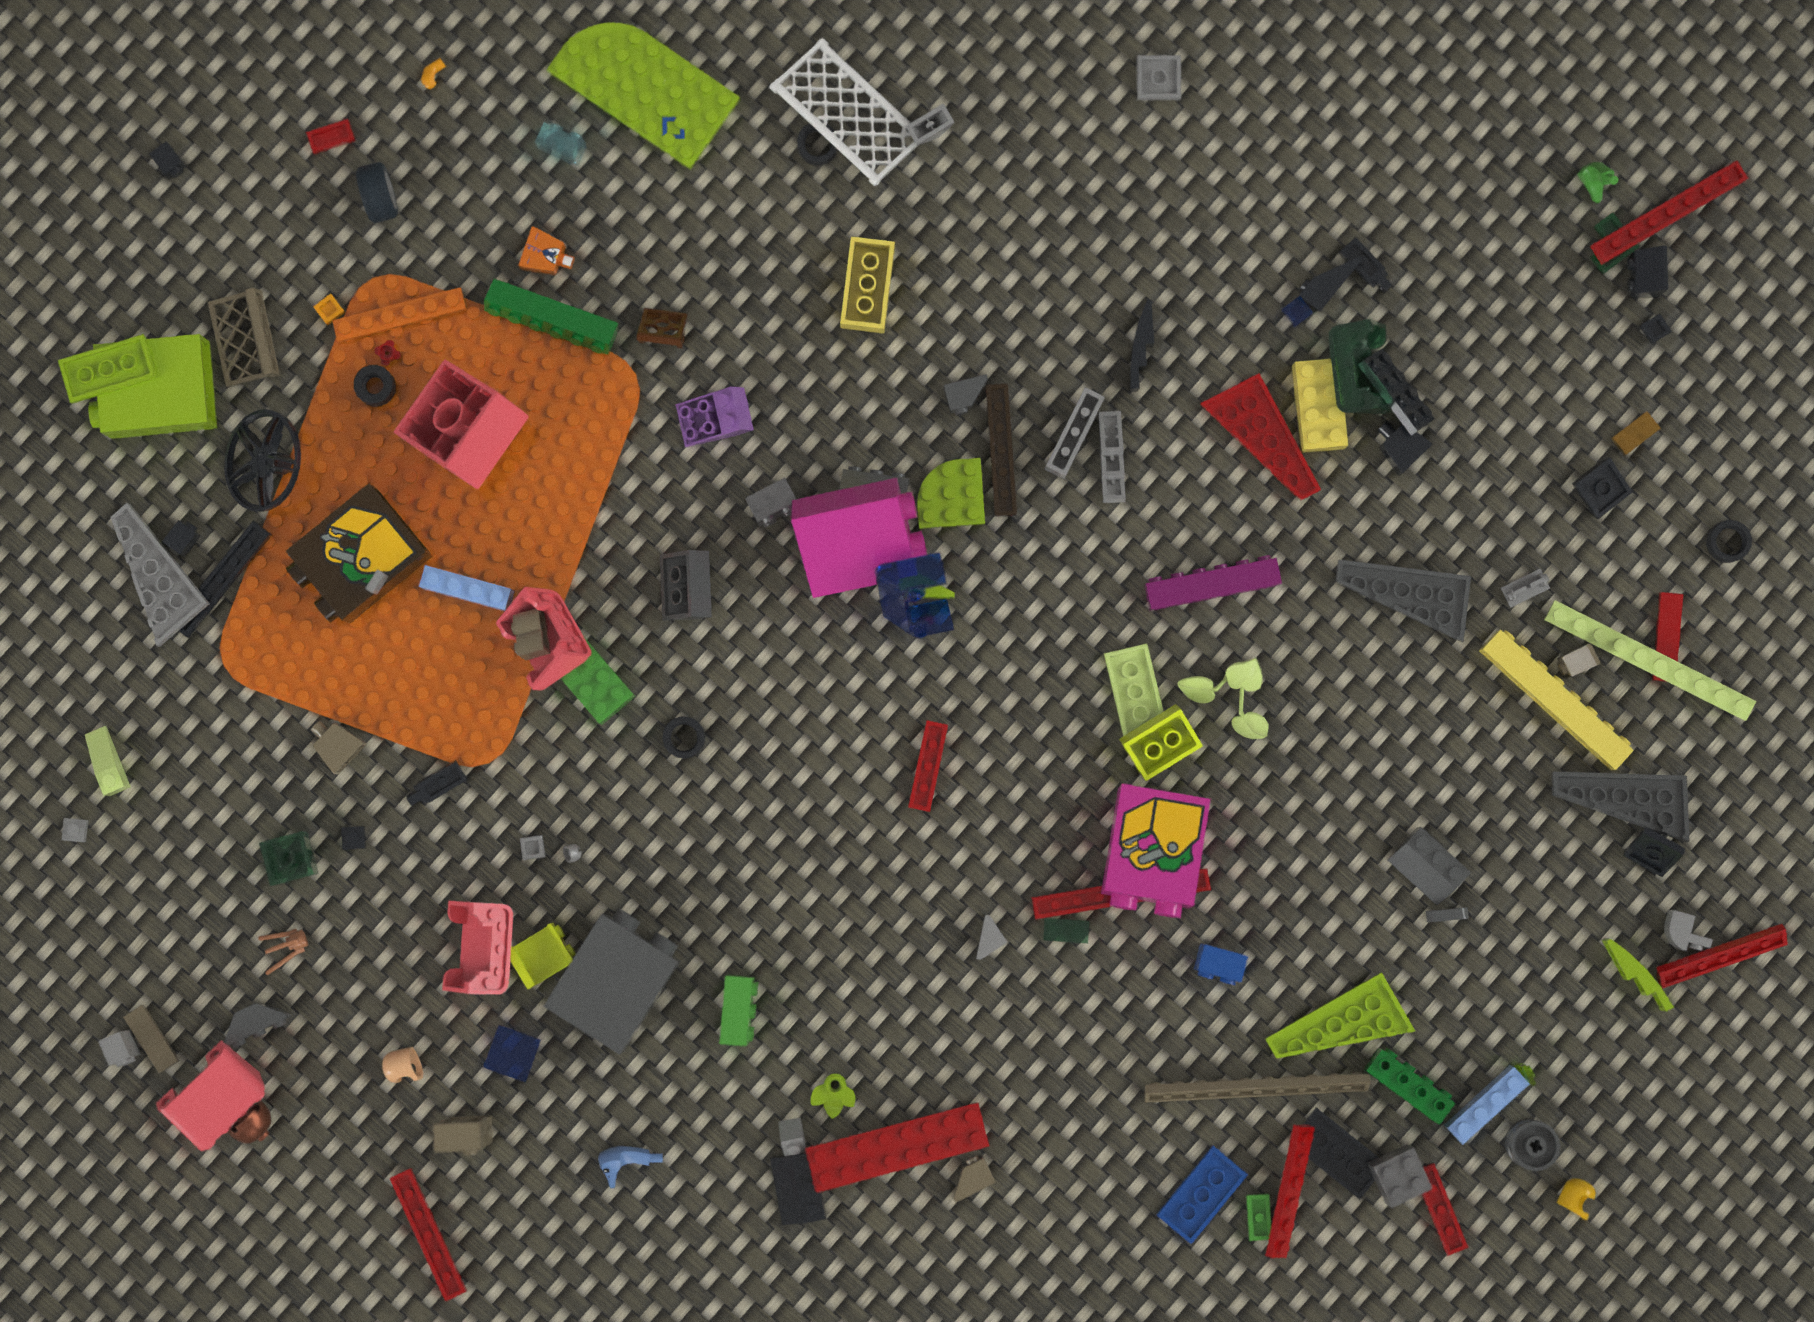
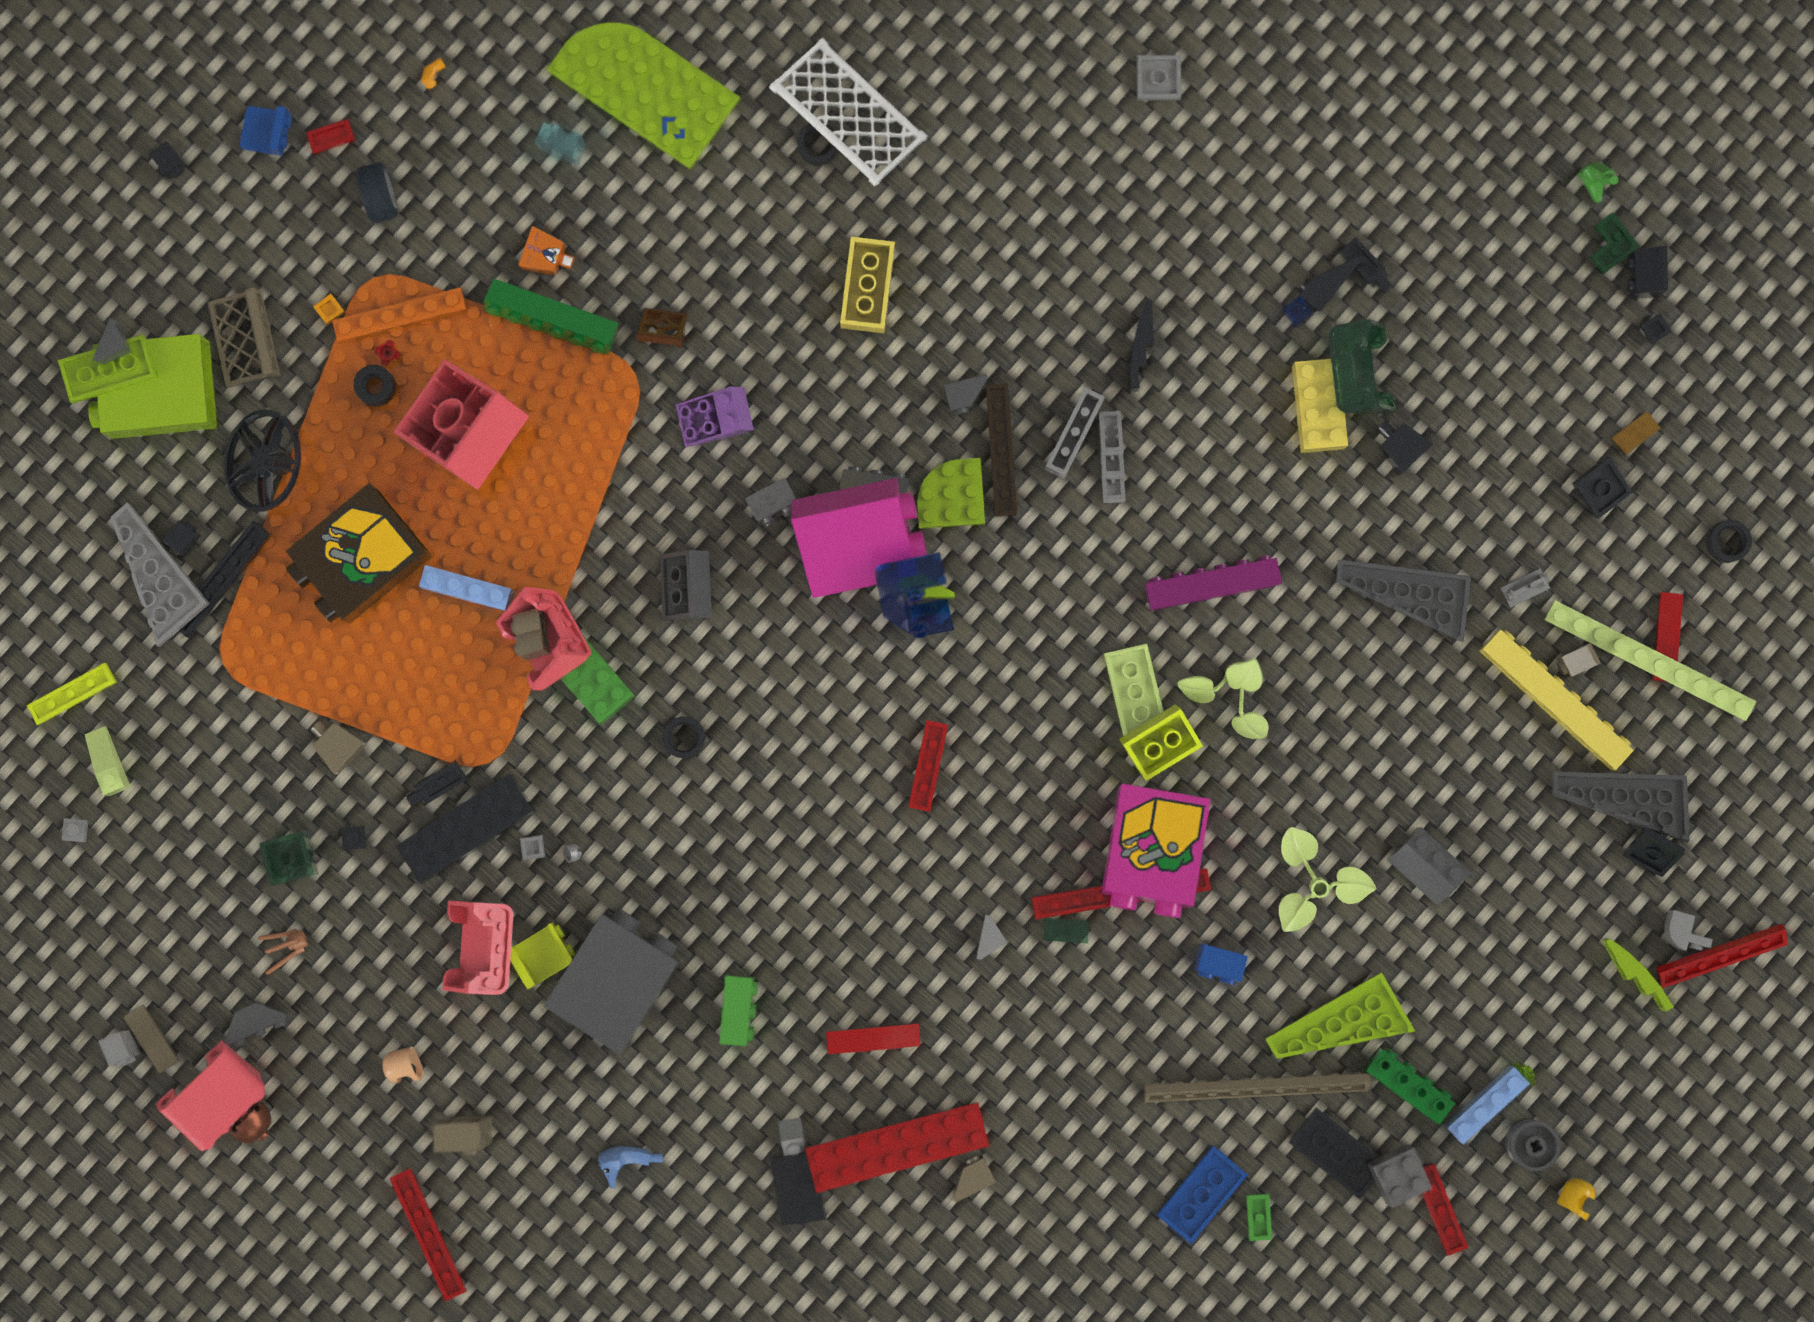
(71, 693): none -> neon yellow tile
(112, 344): none -> dark grey slope
(266, 130): none -> blue bracket
(376, 582): light grey tile -> none
(465, 828): none -> black brick
(512, 1053): clear blue tile -> none
(833, 1098): lime plate -> none
(872, 1038): none -> red slope
(930, 125): light grey slope -> none
(1257, 424): red wing -> none
(1290, 1191): red plate -> none
(1297, 911): none -> yellowish green plant
(1396, 391): black plate -> none
(1447, 914): dark grey beam -> none
(1669, 212): red tile -> none

